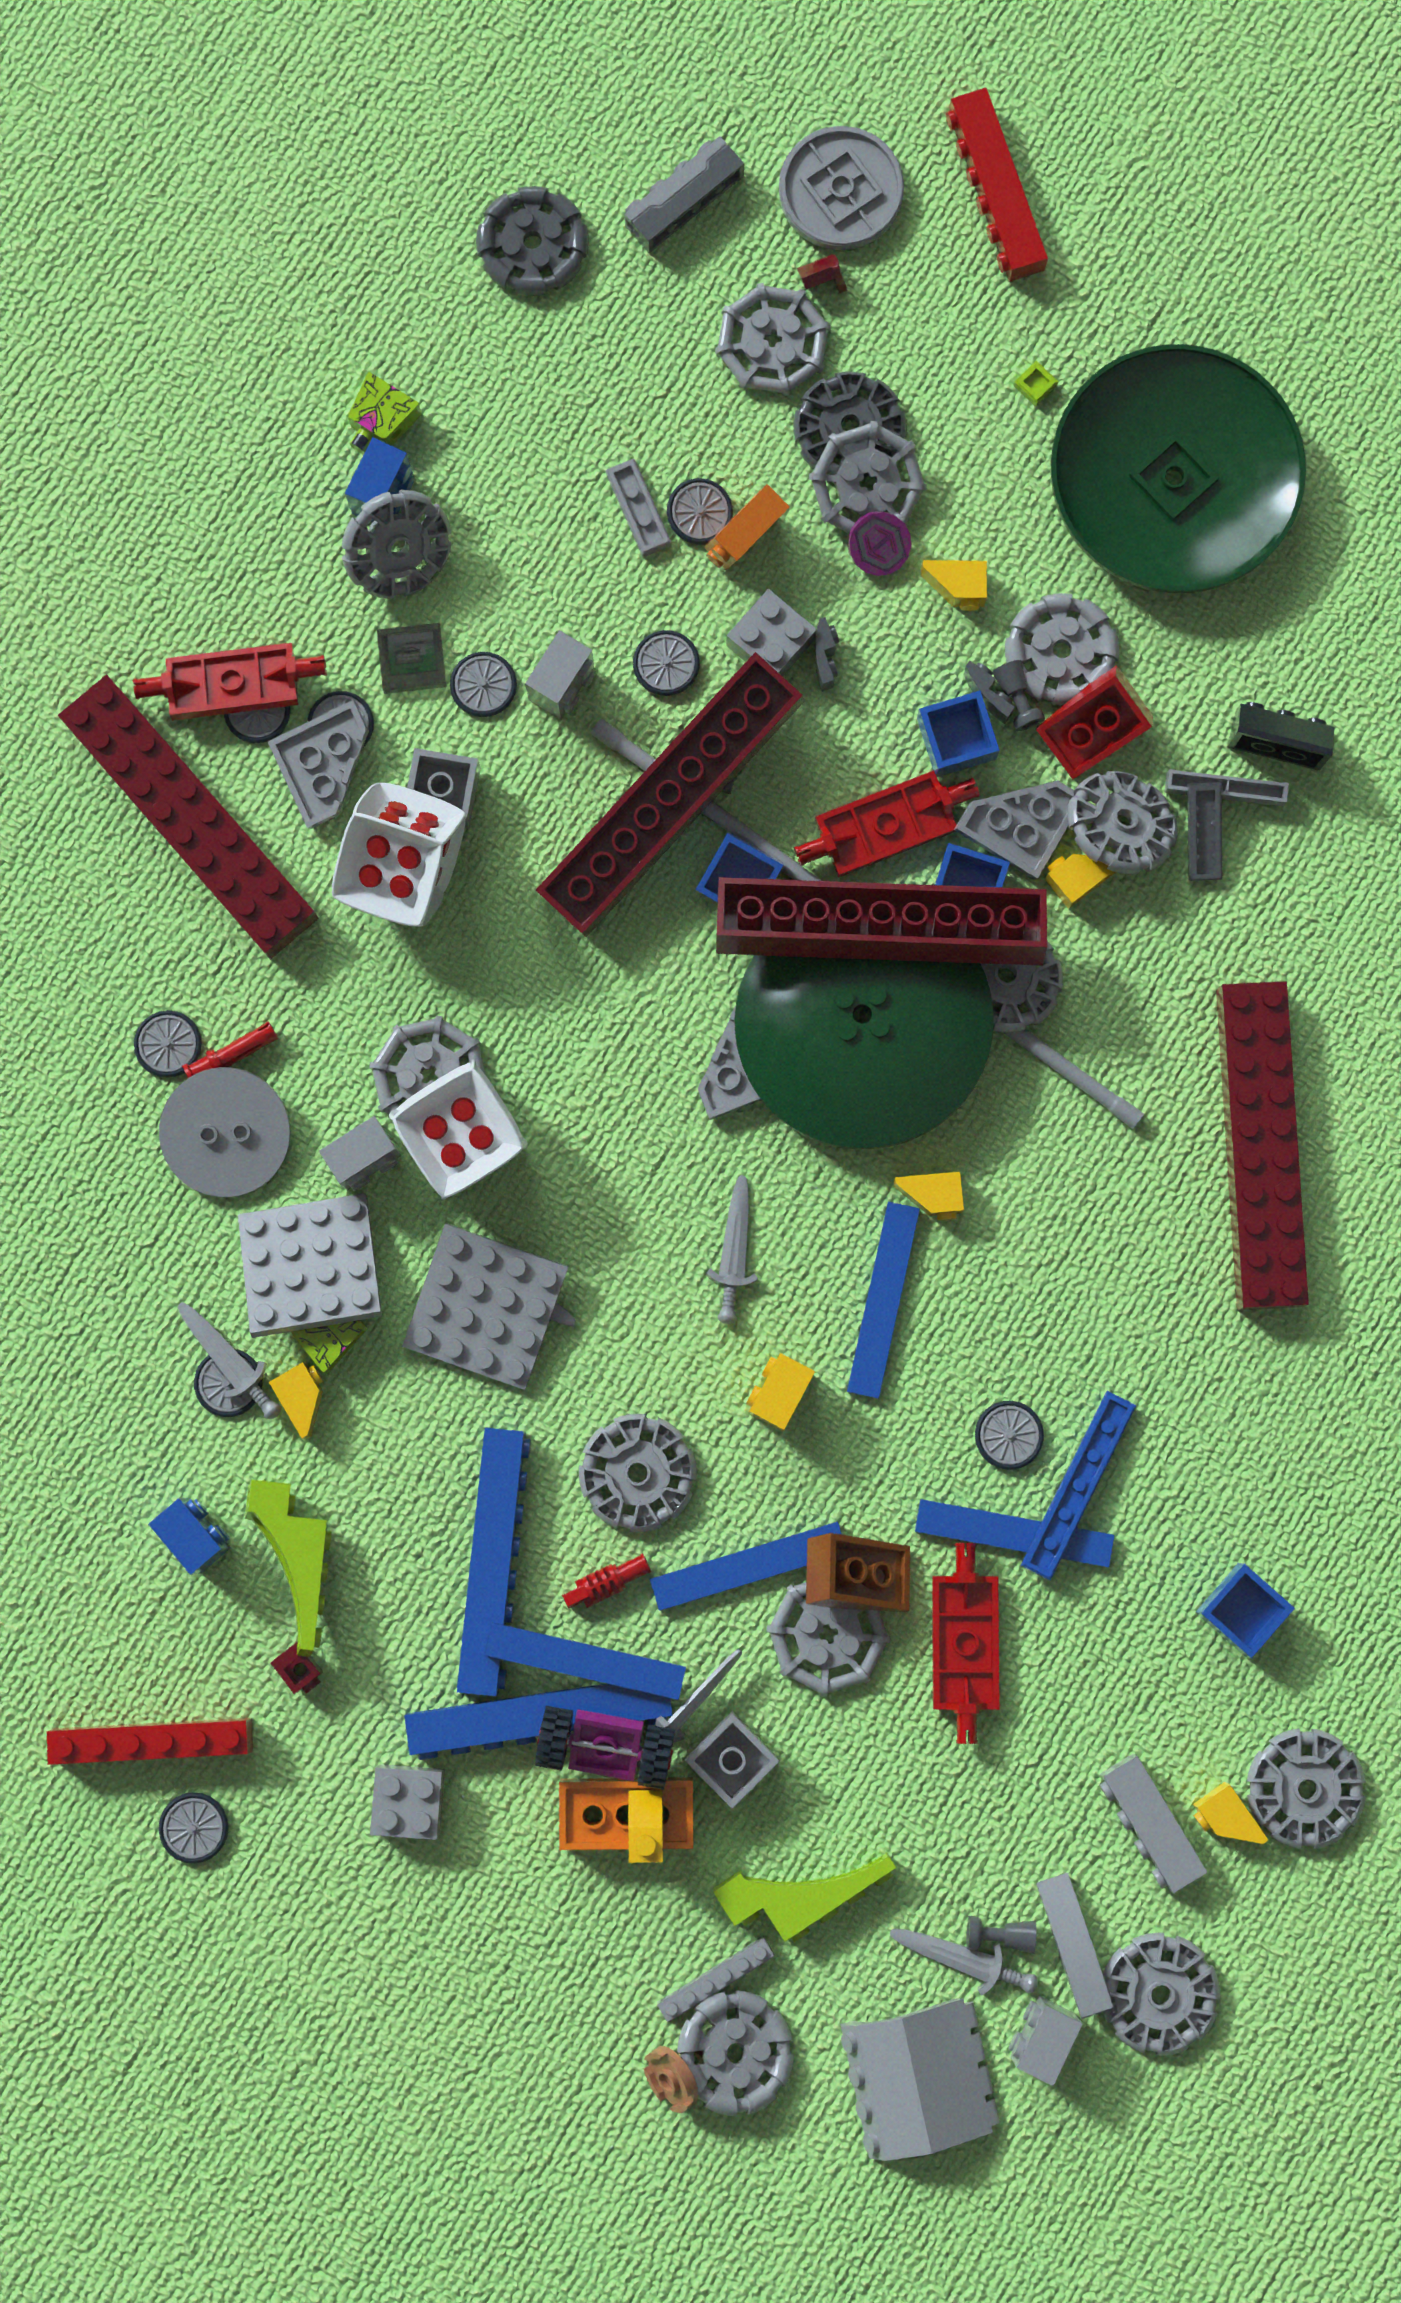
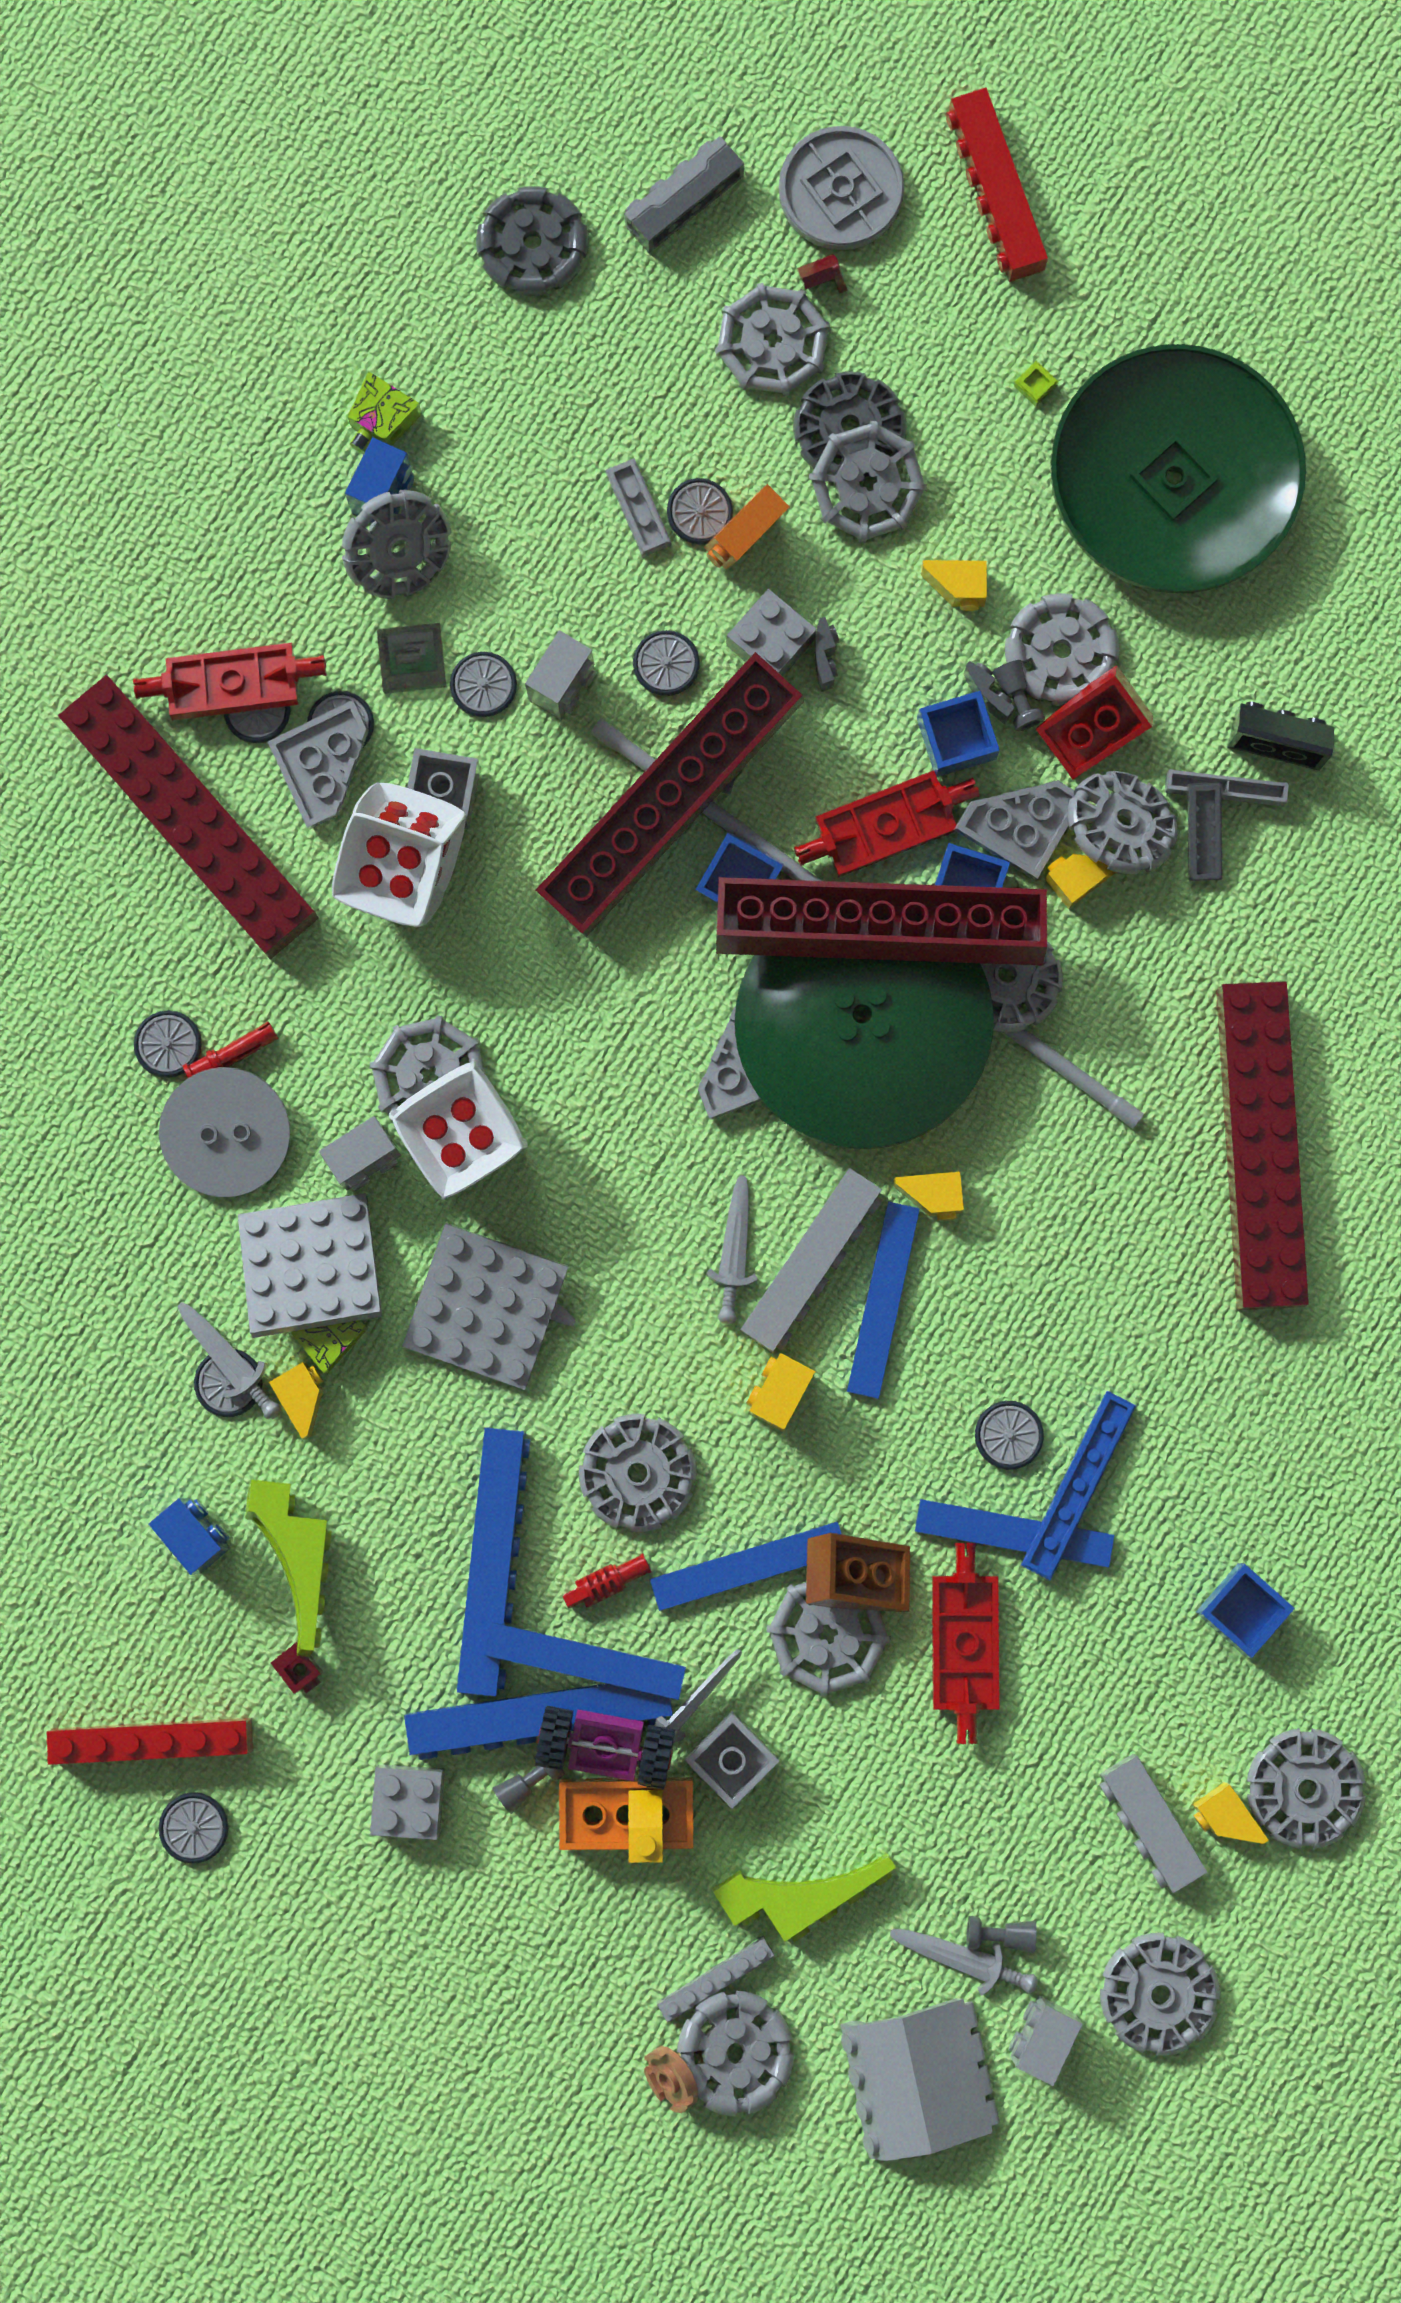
(518, 1788): none -> dark grey piece
(811, 1260): none -> light grey brick
(879, 543): tile -> none
(1074, 1946): light grey slope -> none

